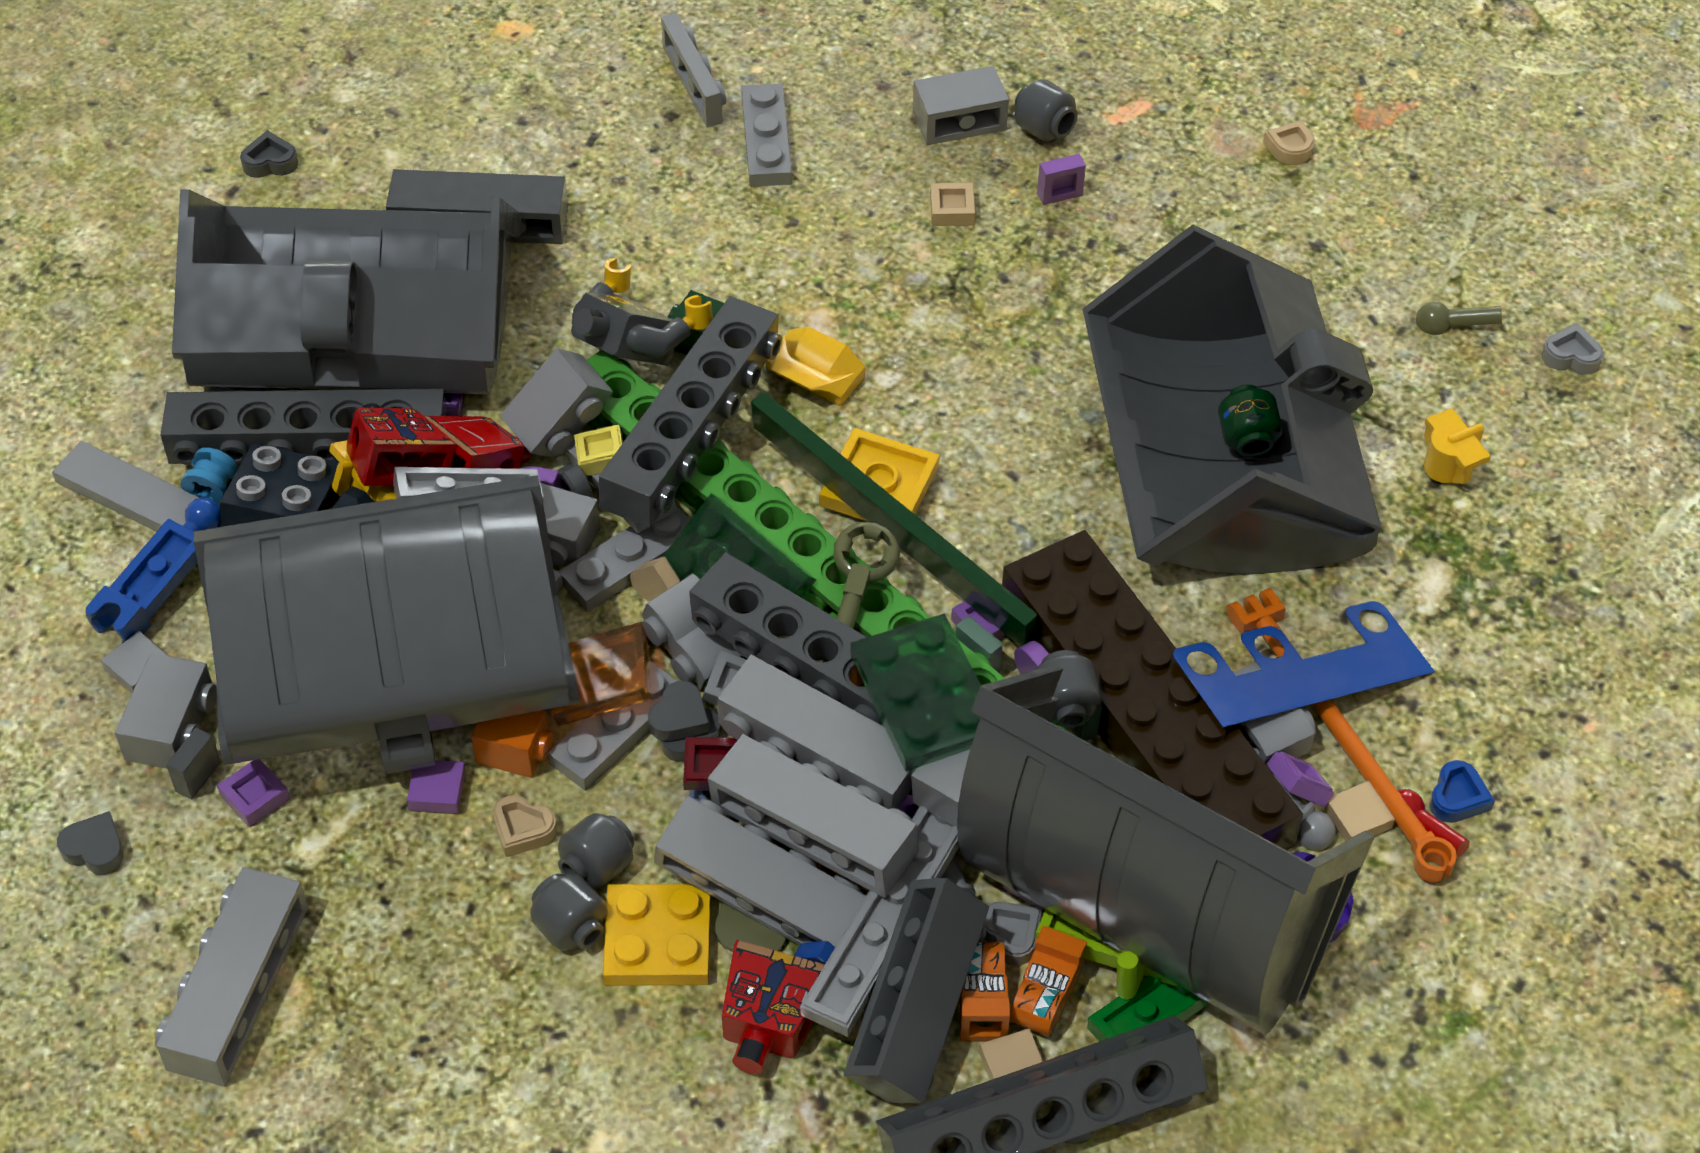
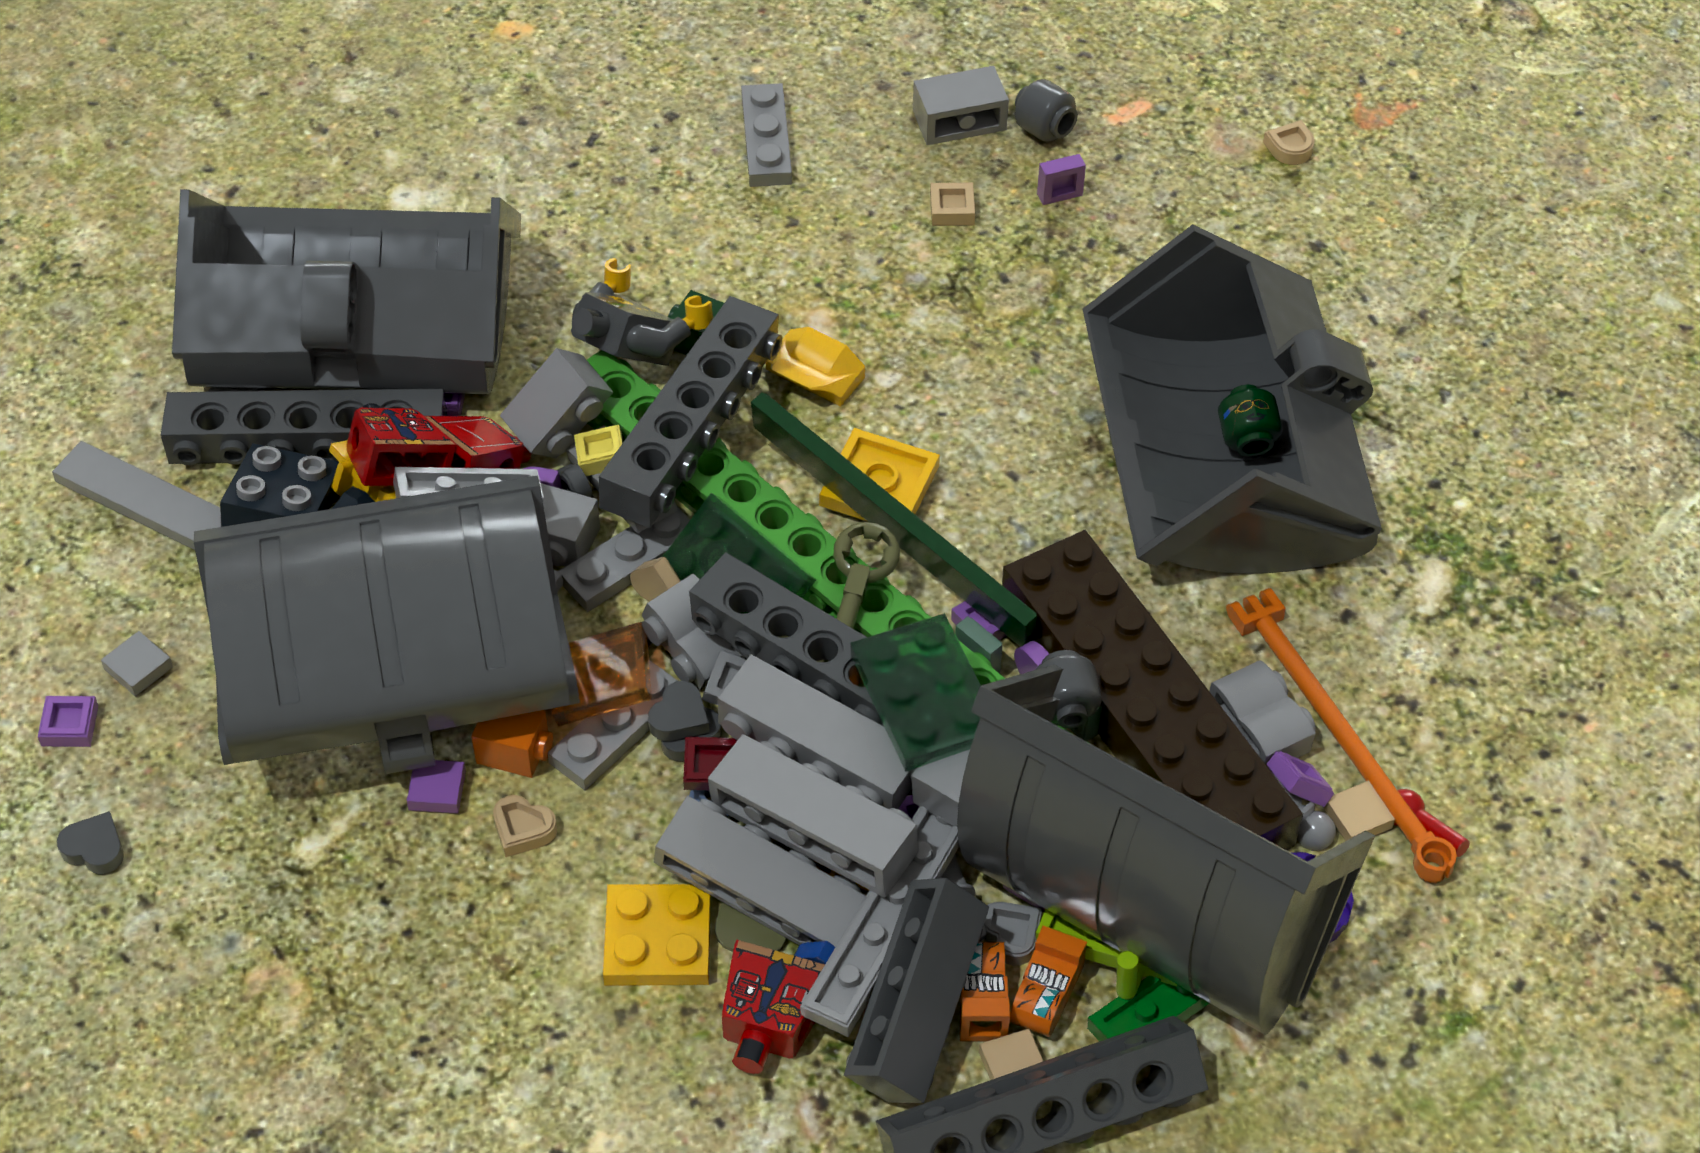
(68, 721): none -> medium lavender tile
(152, 573): blue plate -> none
(164, 709): light grey brick -> none
(193, 763): dark grey tile -> none
(209, 474): dark azure wheel -> none
(231, 976): light grey brick -> none
(253, 792): medium lavender tile -> none
(269, 155): dark grey tile -> none
(537, 198): dark grey brick -> none
(568, 912): dark grey head -> none
(596, 849): dark grey head -> none
(693, 69): light grey plate -> none
(1299, 682): blue piece -> none
(1436, 318): olive bar -> none
(1452, 448): yellow piece -> none
(1459, 793): blue tile -> none
(1573, 350): light grey tile -> none

